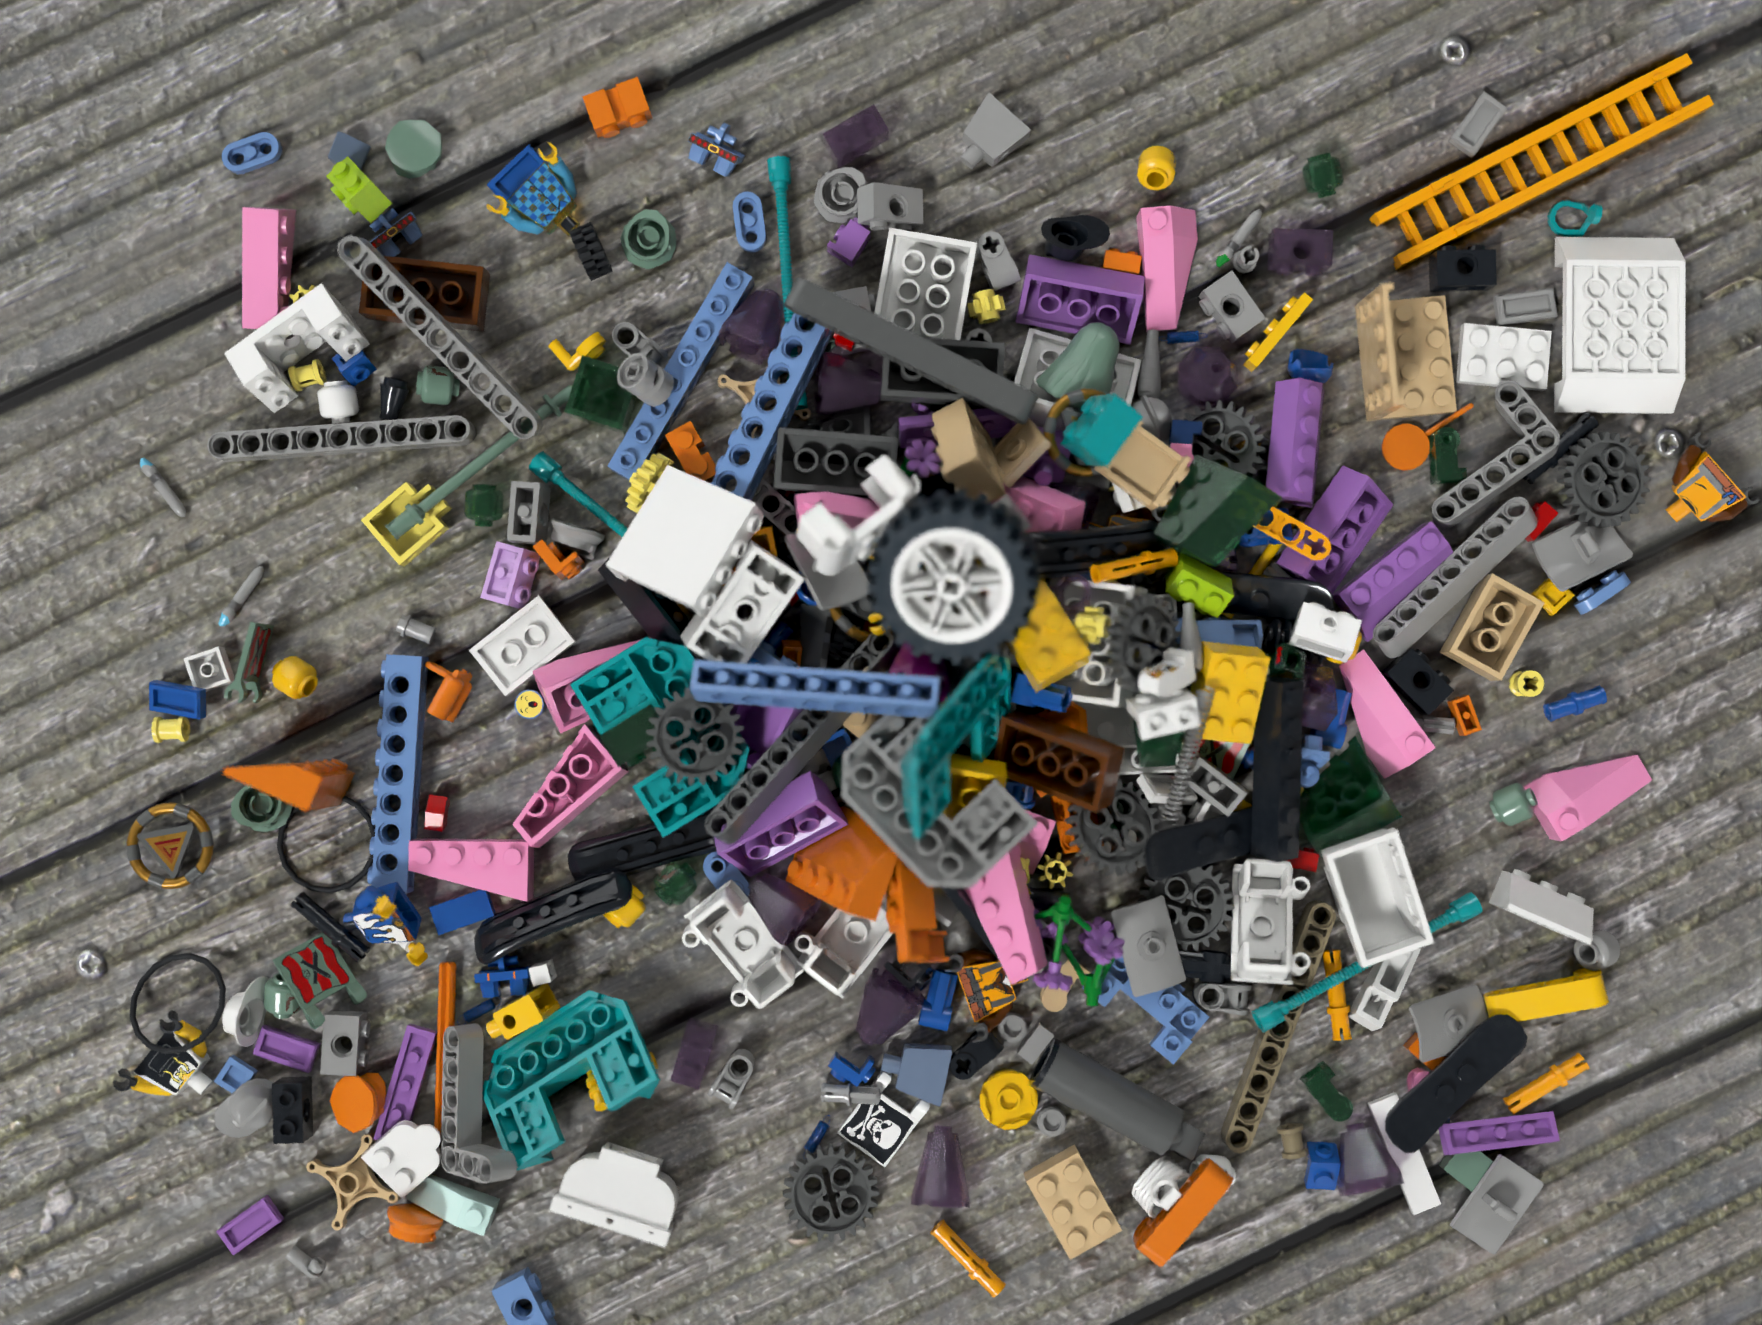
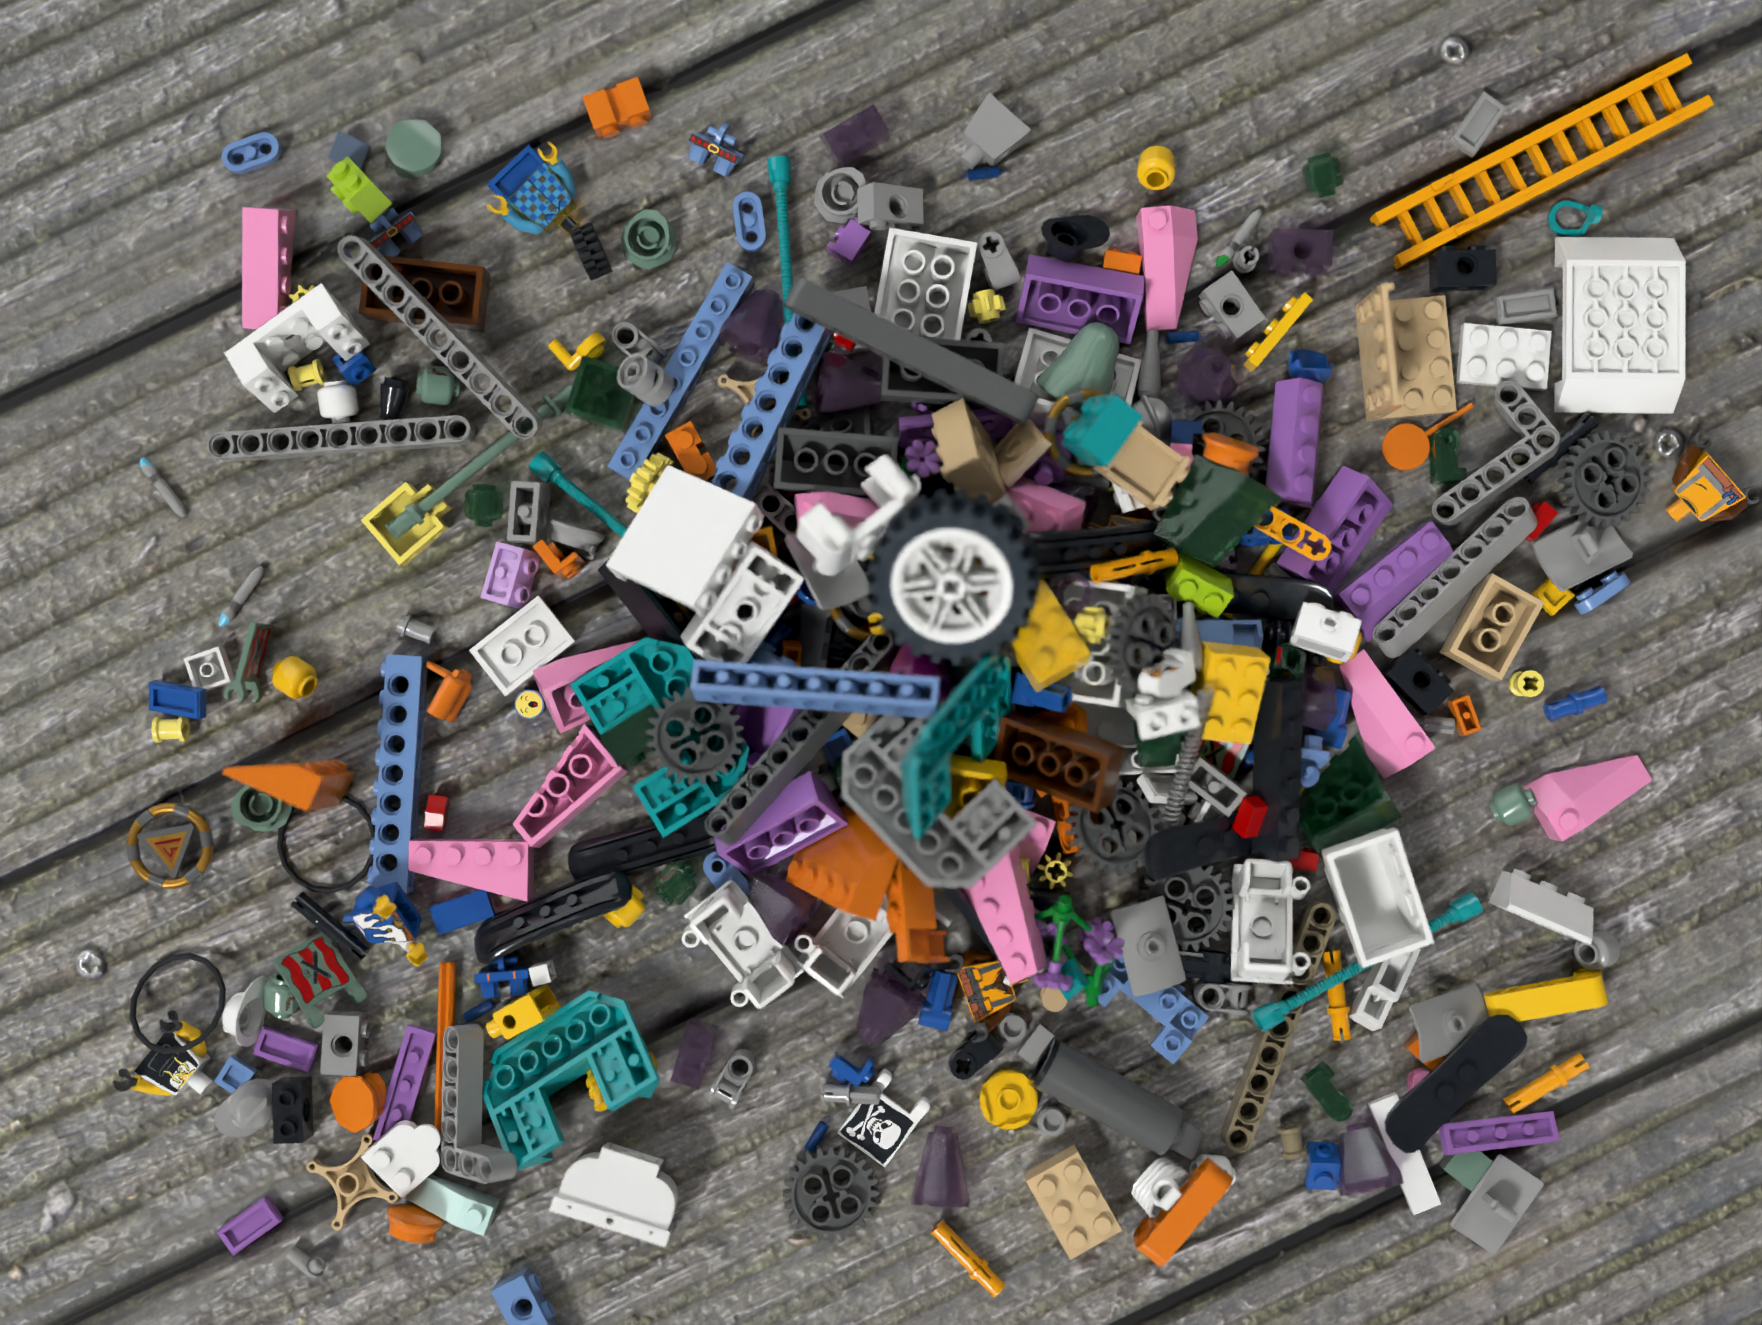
(920, 1070): sand blue torso -> none
(983, 173): none -> blue piece
(1080, 981): none -> teal tile
(1229, 451): none -> orange hat
(1250, 816): none -> red piece

